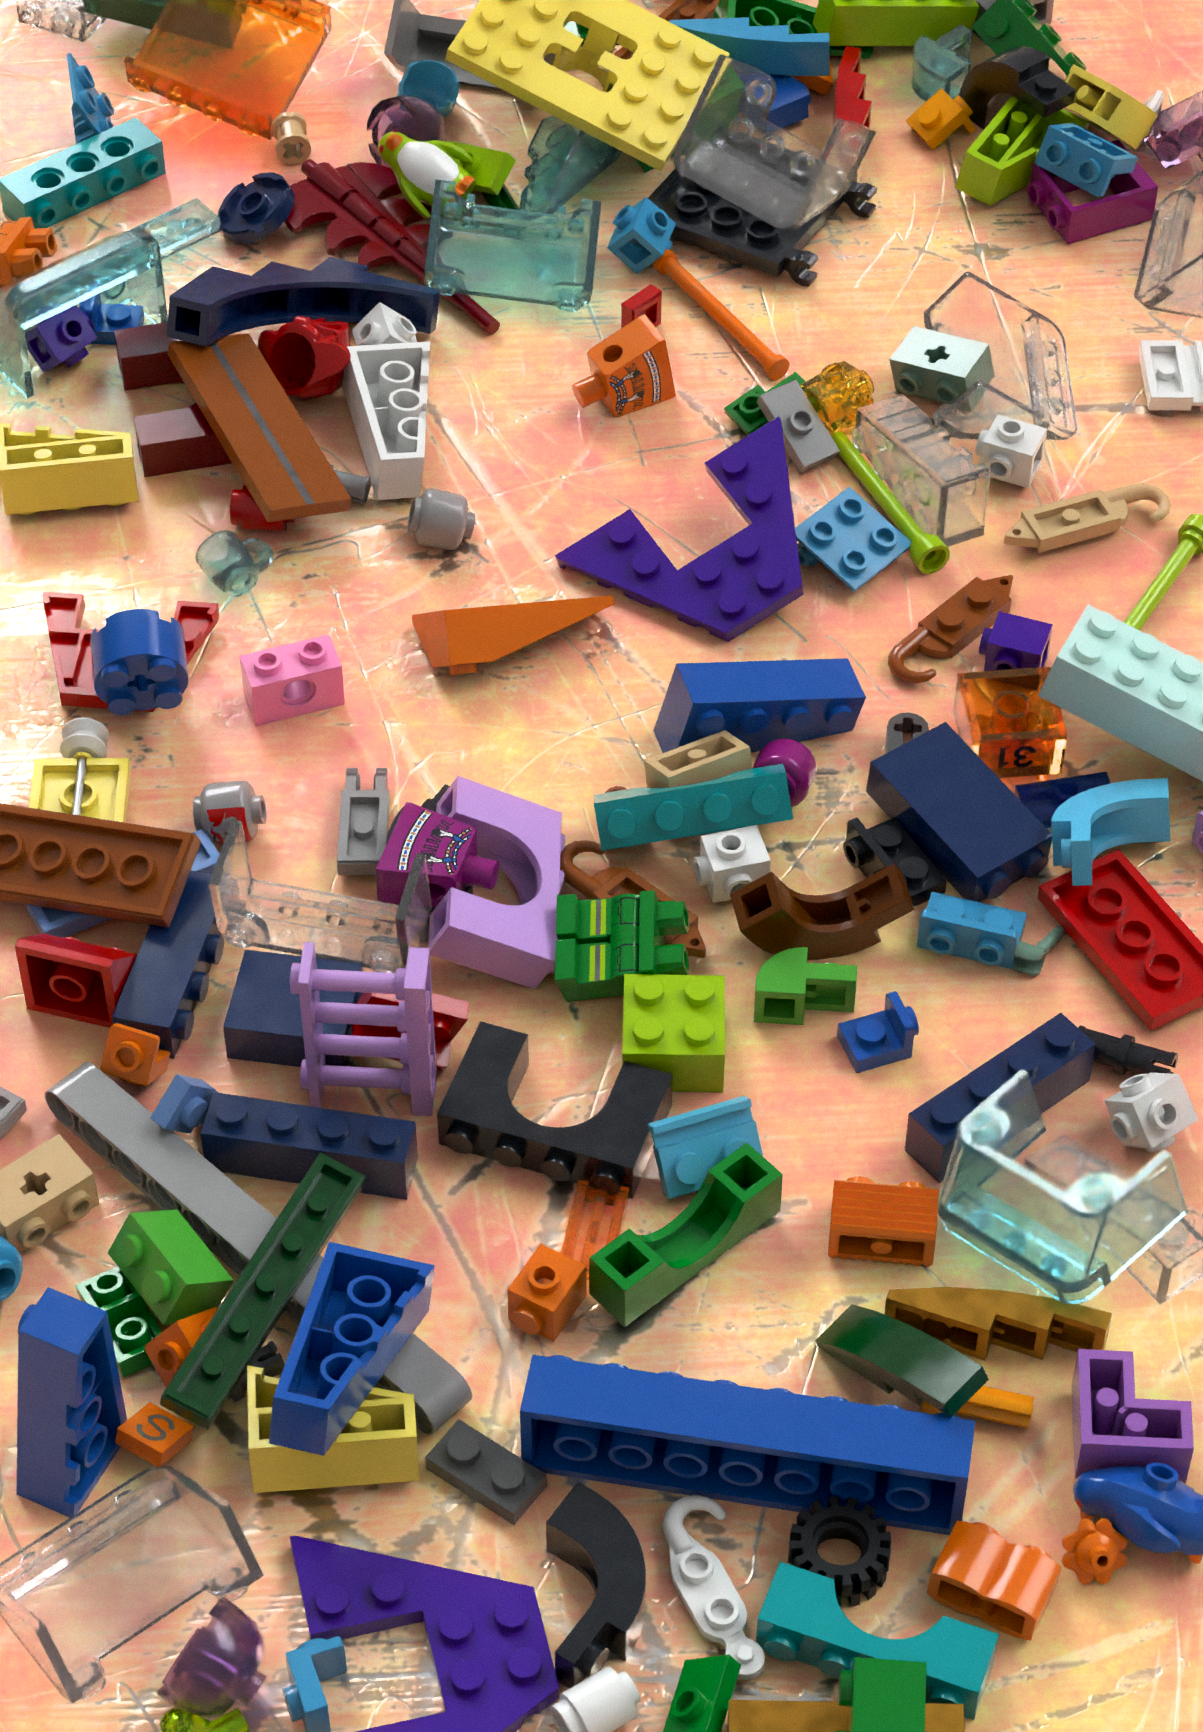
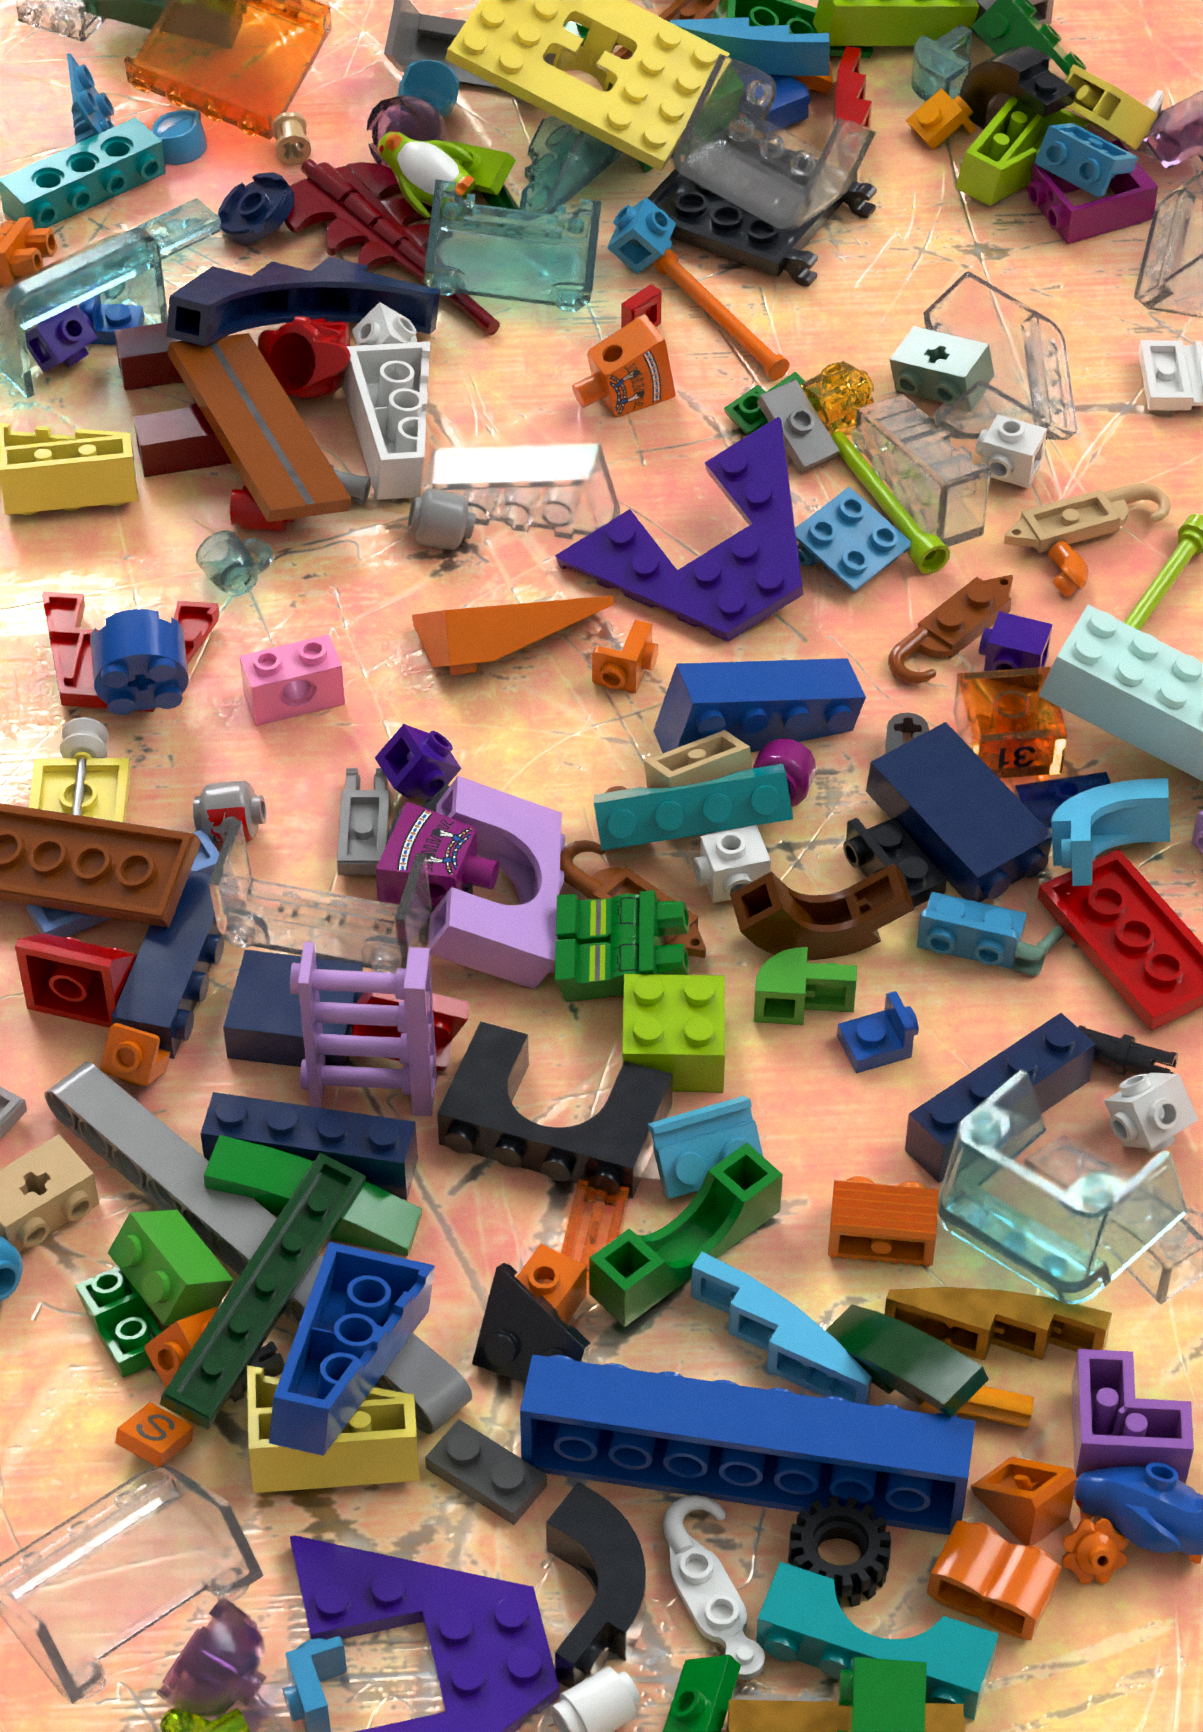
(65, 1401): blue wedge -> none
(181, 136): none -> dark azure hat
(183, 1104): medium blue plate -> none
(272, 1176): none -> green slope
(418, 762): none -> dark purple brick
(522, 1326): none -> black wing
(529, 486): none -> clear wedge
(627, 667): none -> orange bracket
(795, 1343): none -> medium azure slope
(1028, 1497): none -> orange slope
(1073, 566): none -> orange arm

